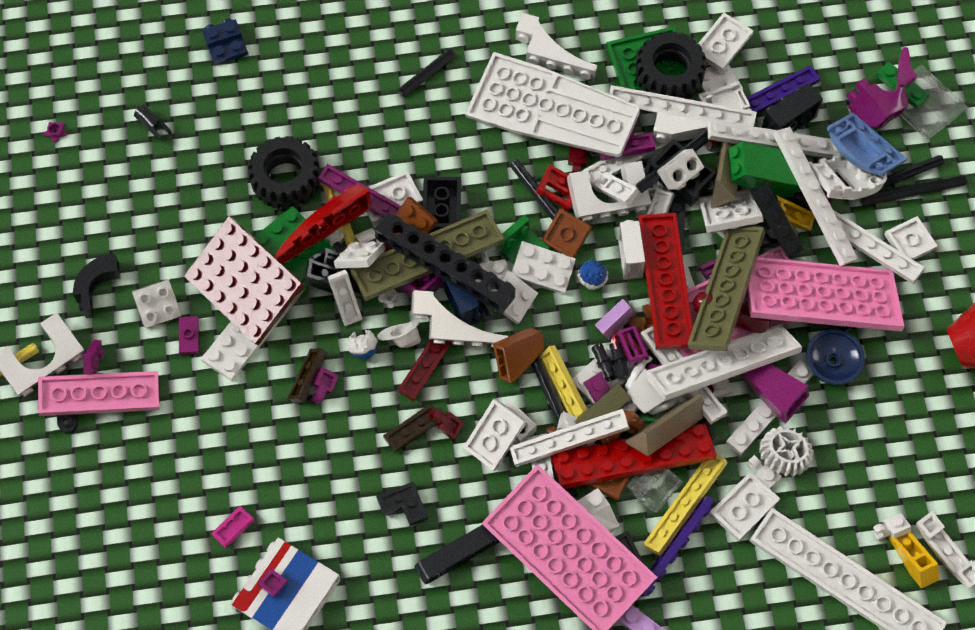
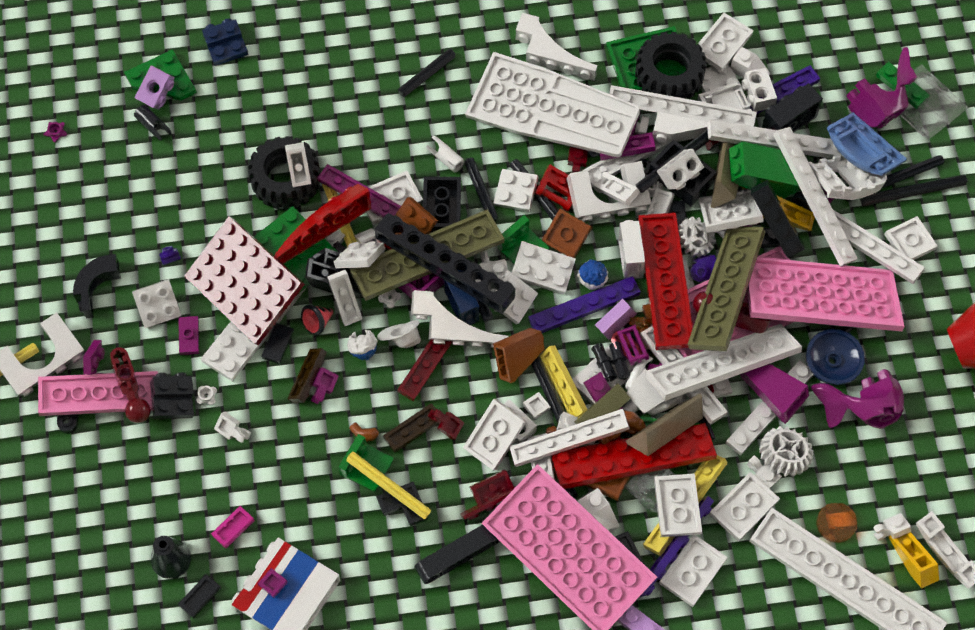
(137, 409): none -> dark red beam
(146, 94): none -> lavender brick
(169, 255): none -> dark purple plate
(170, 557): none -> black cone
(171, 65): none -> green plate
(172, 396): none -> black plate
(199, 596): none -> black tile
(211, 391): none -> white plate
(228, 427): none -> white plate
(277, 343): none -> black tile
(298, 164): none -> white slope
(315, 318): none -> coral hat
(369, 434): none -> dark orange arm
(373, 456): none -> green bracket
(388, 485): none -> light yellow axle
(447, 155): none -> white piece
(480, 187): none -> black axle
(489, 493): none -> dark red bracket
(516, 190): none -> white plate
(536, 405): none -> white plate
(584, 305): none -> dark purple plate
(641, 128): none -> white plate
(677, 505): none -> white plate
(693, 570): none -> white plate
(695, 238): none -> white gear
(702, 268): none -> dark purple bracket
(746, 61): none -> white slope
(762, 88): none -> white brick
(836, 522): none -> clear orange tile
(879, 402): none -> magenta hips

